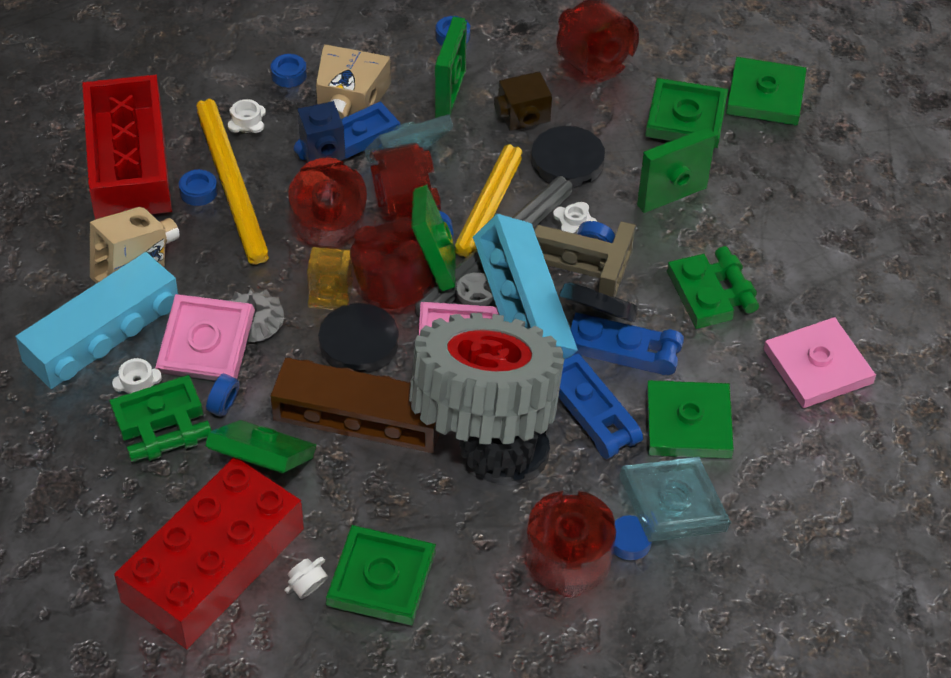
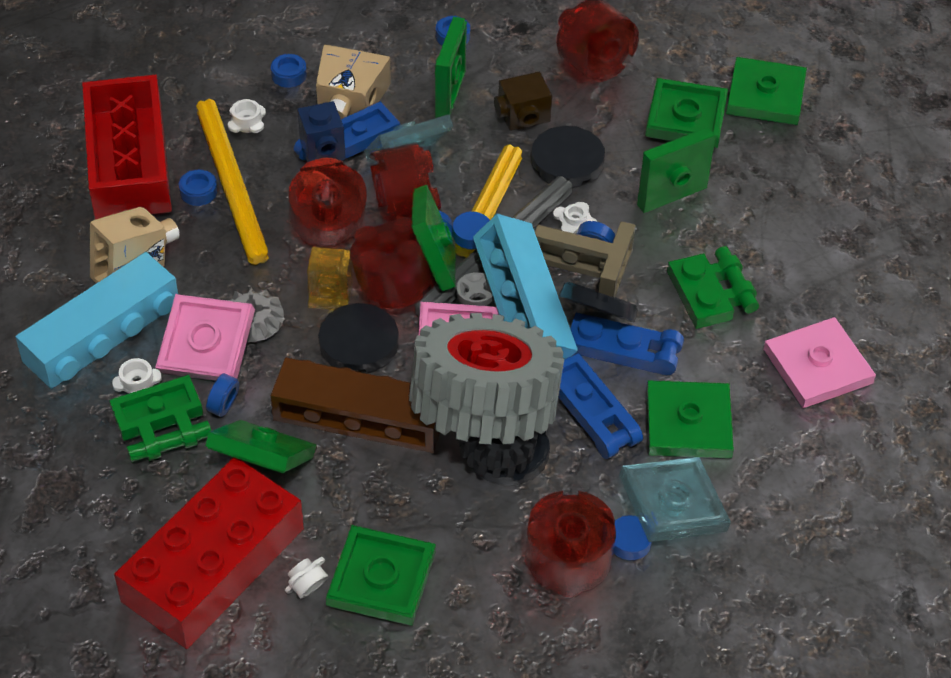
(466, 226): none -> blue tile

